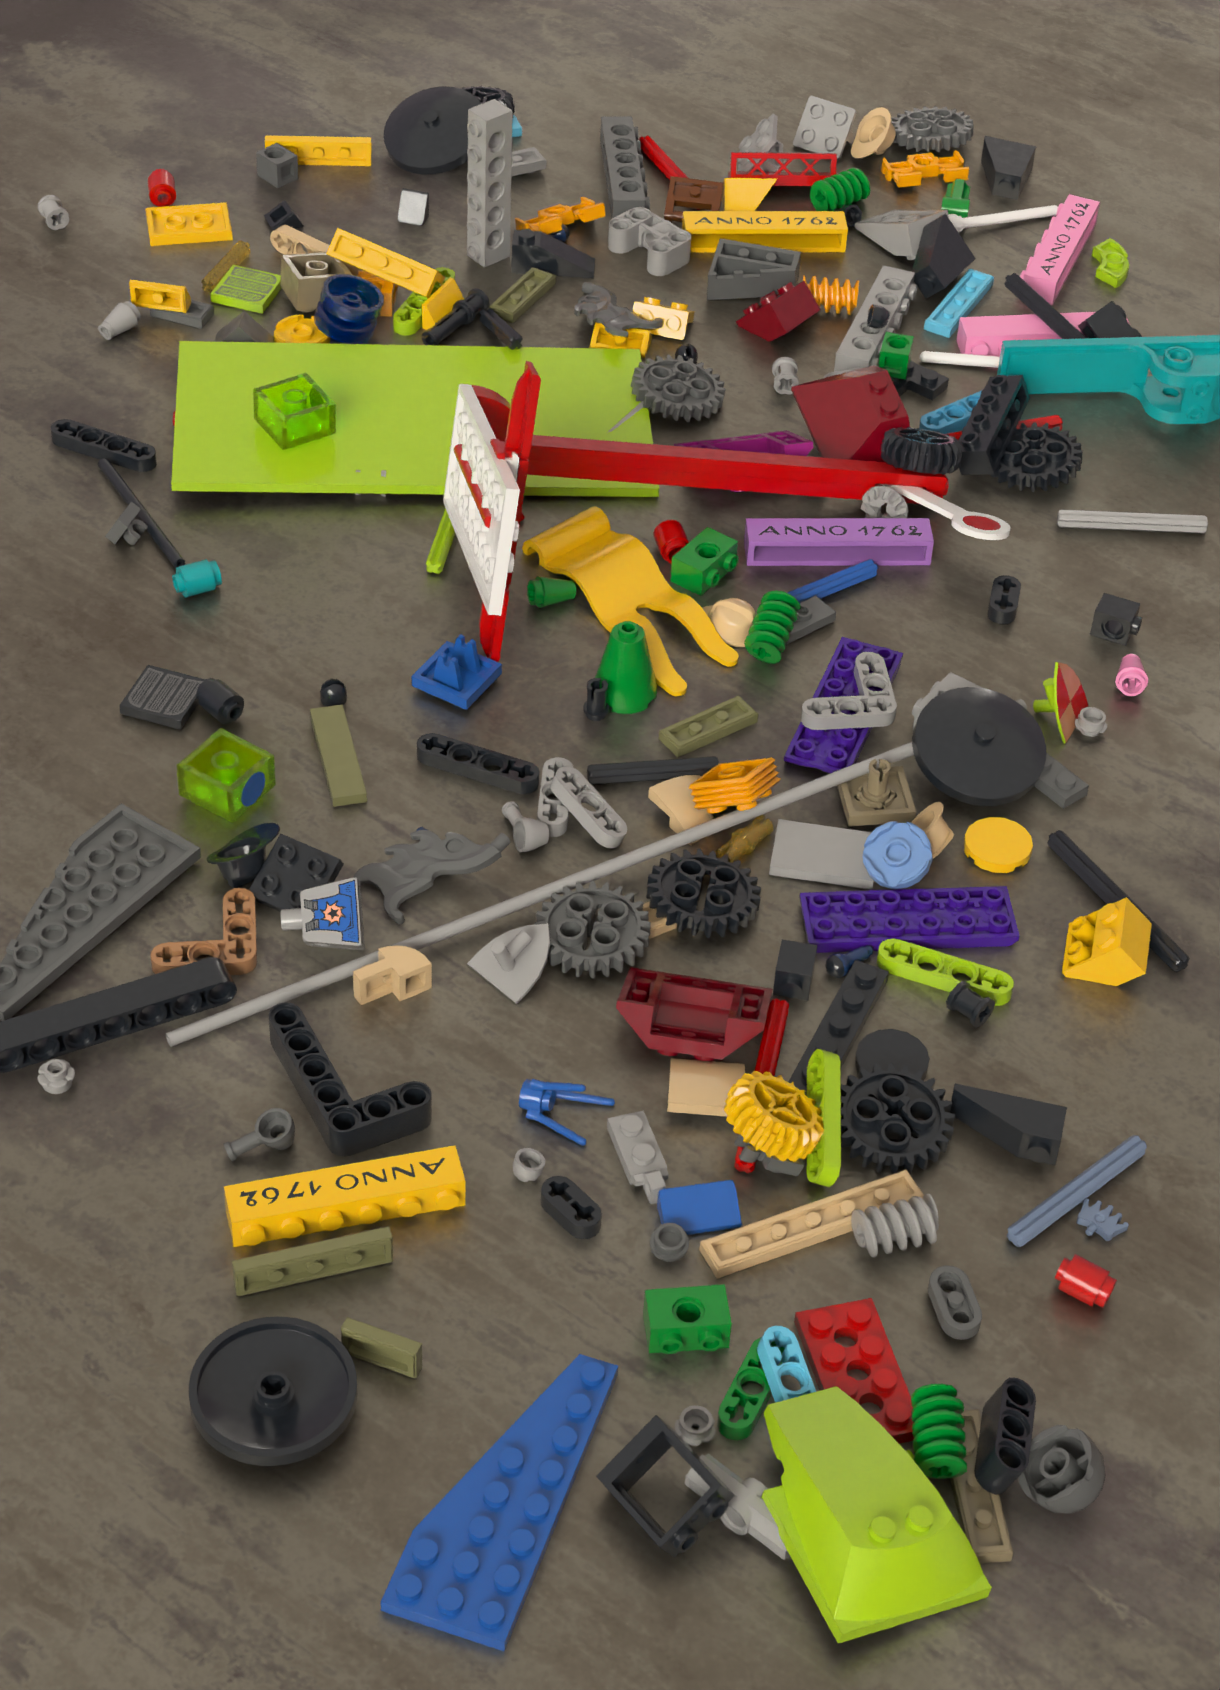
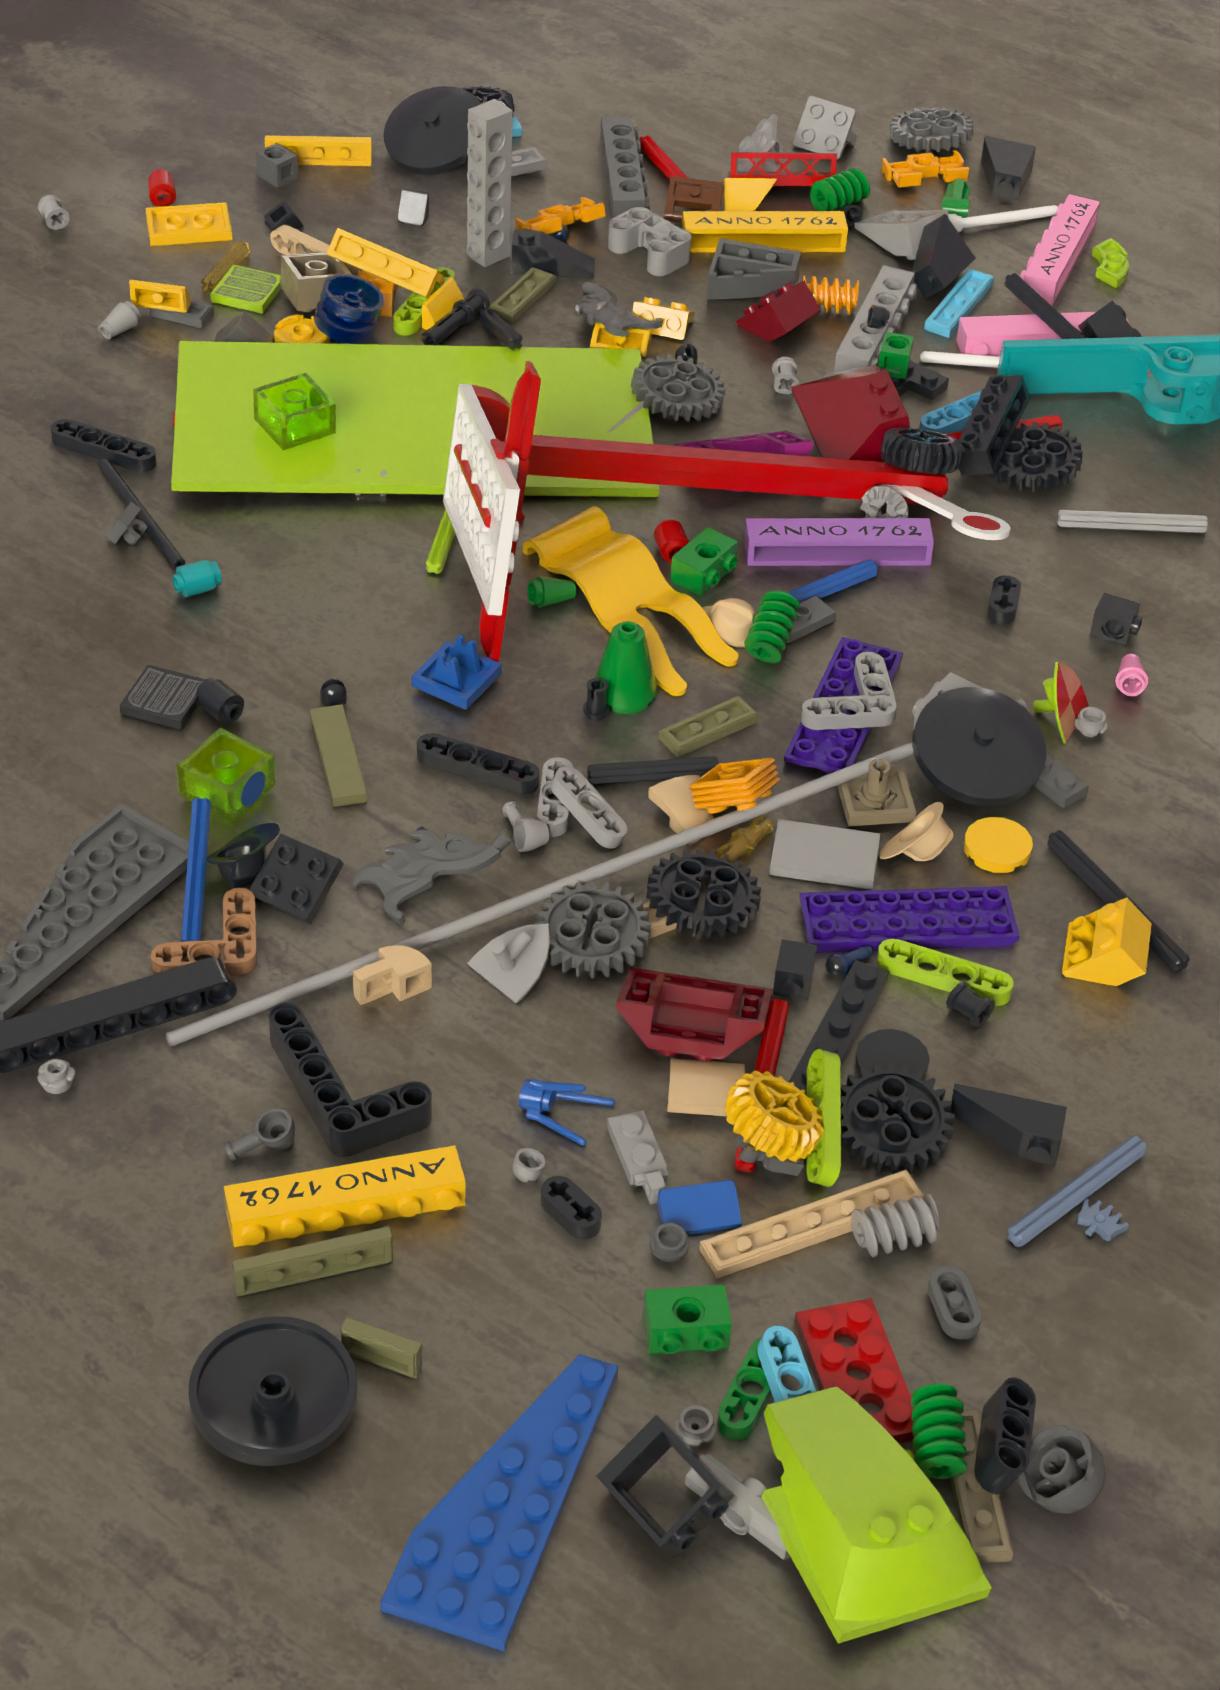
(196, 870): none -> blue axle
(329, 916): torso -> none
(873, 134): tan piece -> none
(897, 855): medium blue tile -> none
(1085, 1281): red brick -> none

